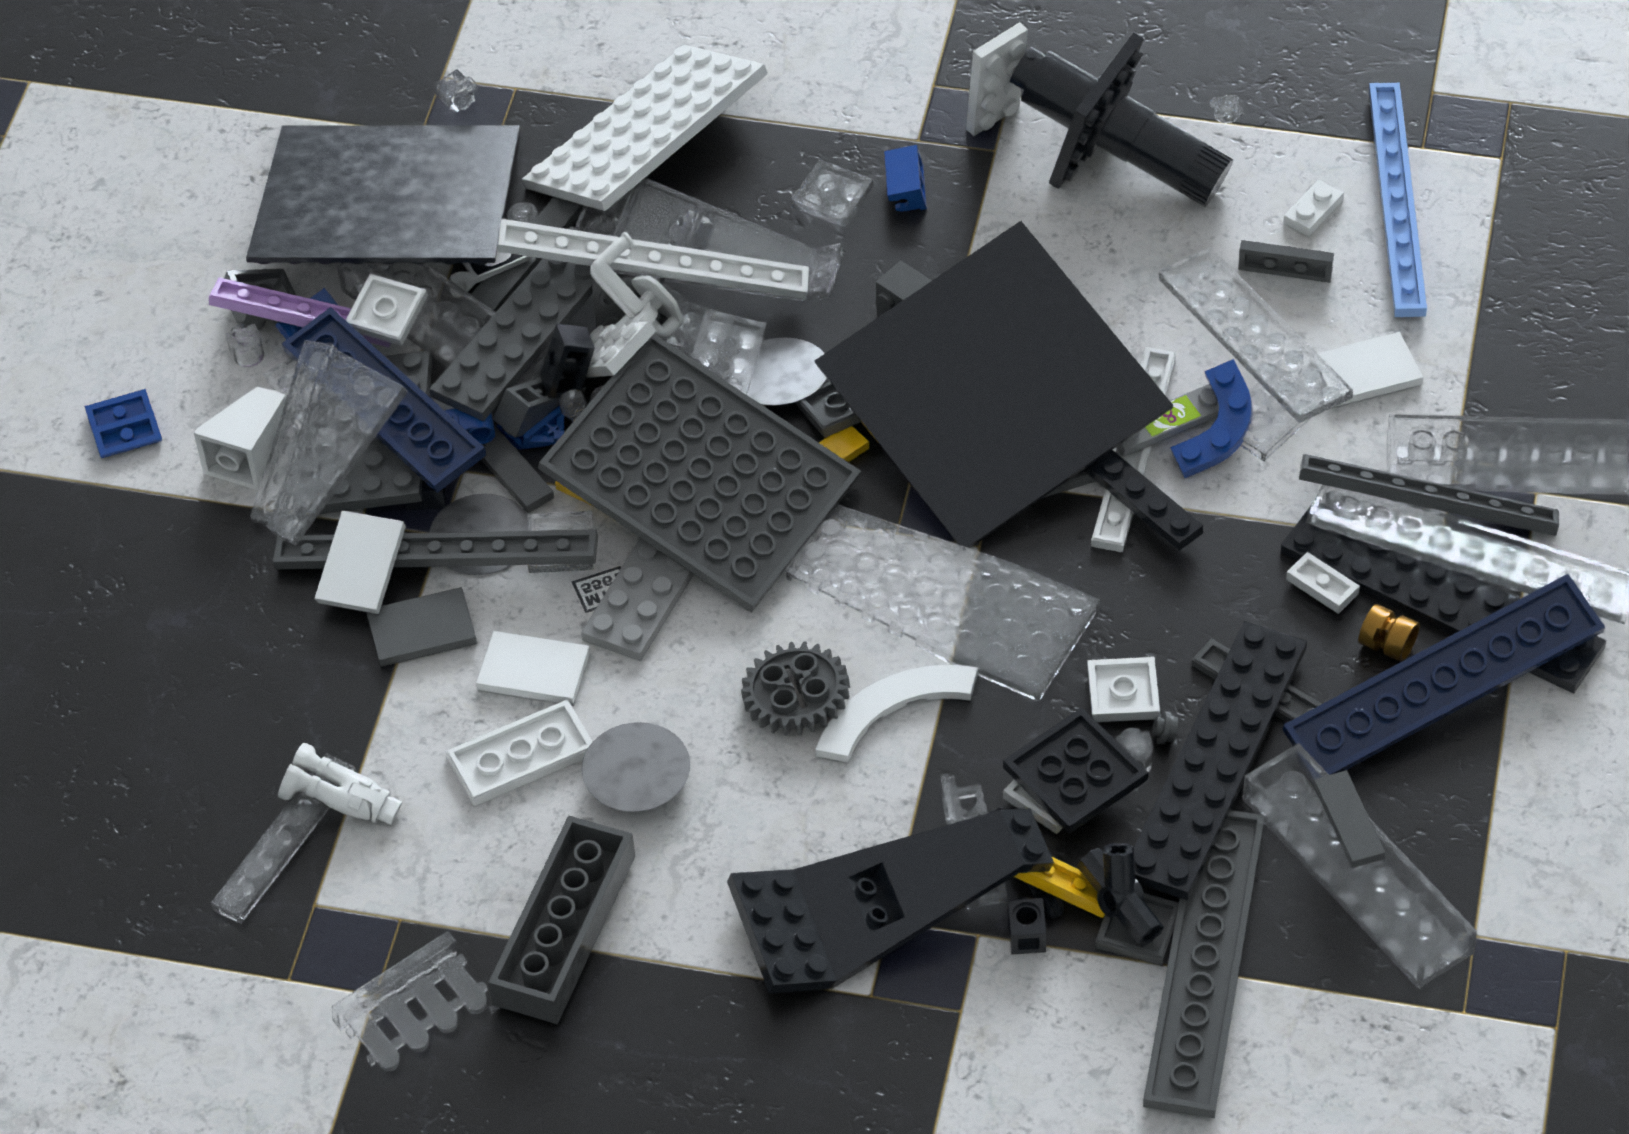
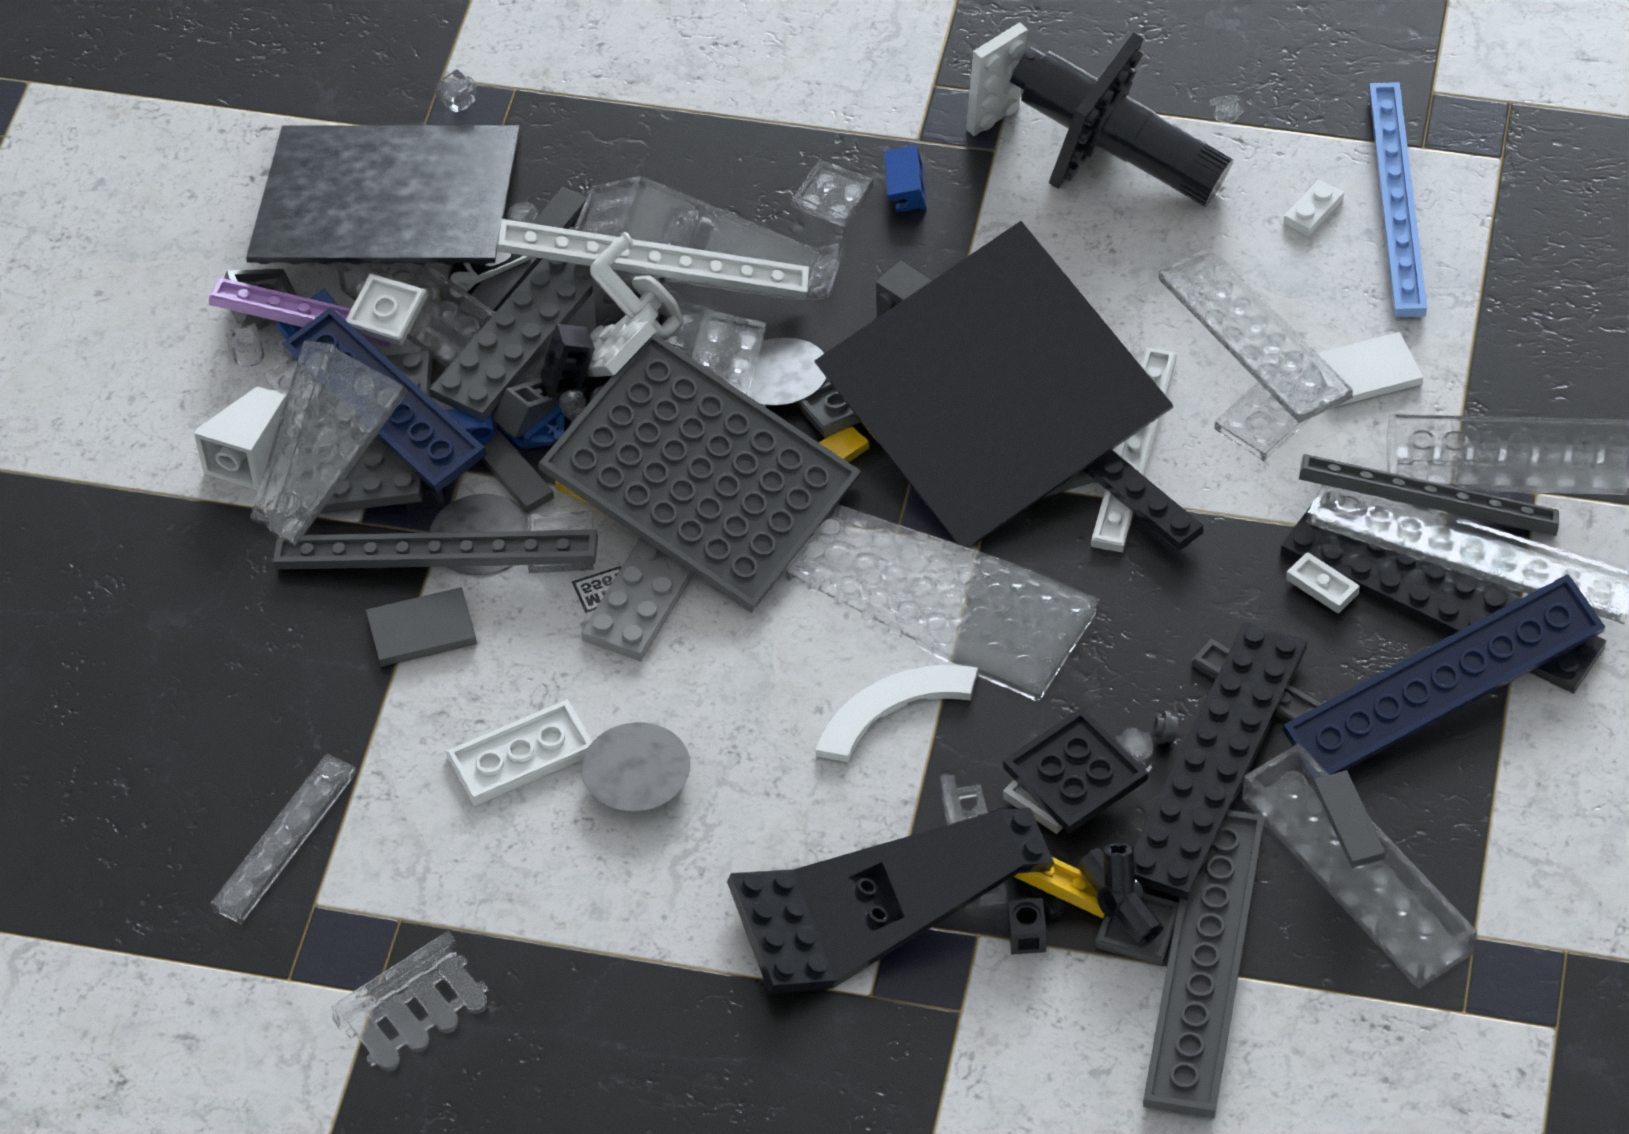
(123, 423): blue slope -> none
(355, 796): white piece -> none
(360, 562): white tile -> none
(533, 667): white tile -> none
(562, 919): dark grey brick -> none
(644, 127): white plate -> none
(817, 678): dark grey gear -> none
(1123, 689): white plate -> none
(1187, 412): light grey plate -> none
(1228, 429): blue plate -> none
(1286, 261): dark grey plate -> none
(1397, 641): pearl gold wheel -> none

